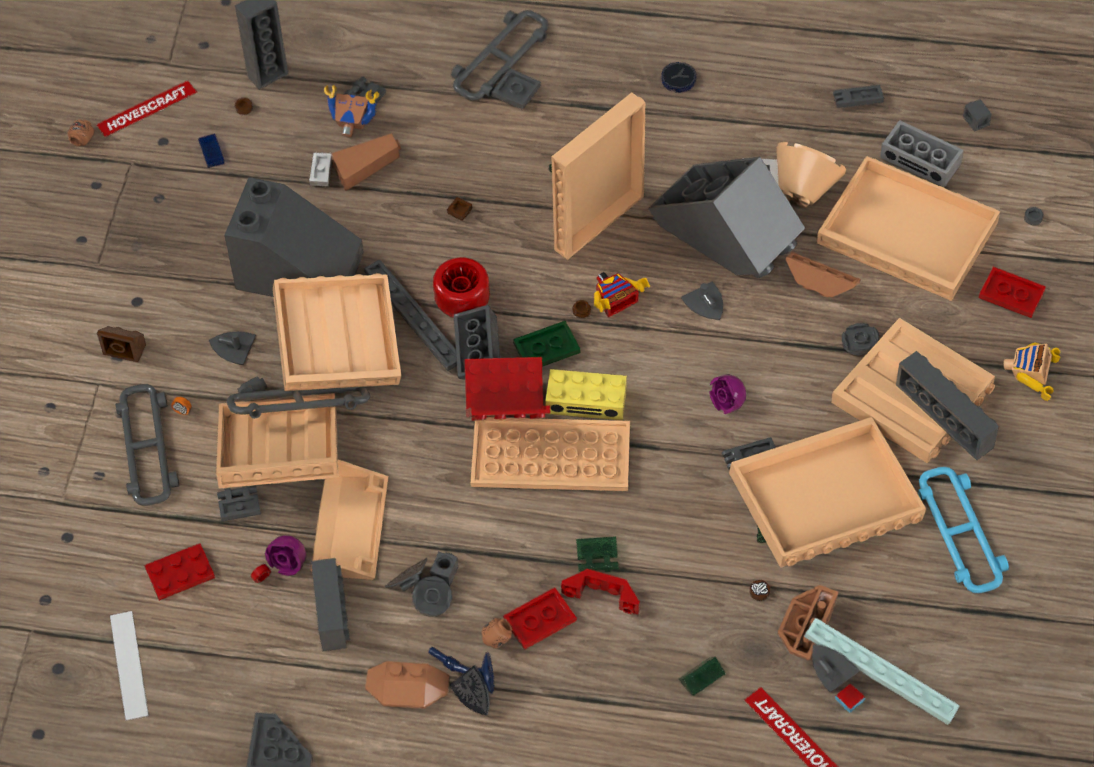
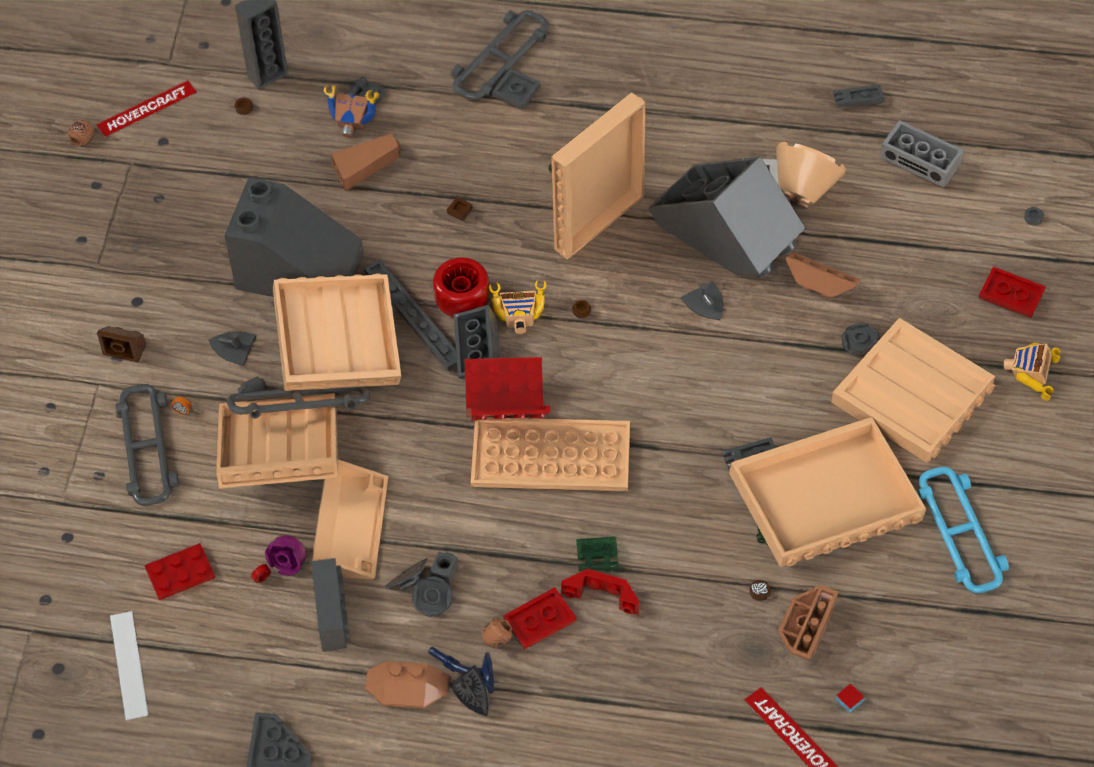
(211, 150): clear blue tile -> none
(238, 507): dark grey plate -> none
(320, 169): white plate -> none
(518, 308): none -> torso
(550, 343): dark green plate -> none
(586, 394): light yellow brick -> none
(617, 292): torso -> none
(678, 77): black tile -> none
(702, 675): clear green slope -> none
(727, 393): magenta cylinder -> none
(832, 667): dark grey shield -> none
(883, 672): light aqua plate -> none
(908, 227): light nougat panel -> none
(947, 405): dark grey brick -> none
(977, 115): dark grey brick -> none

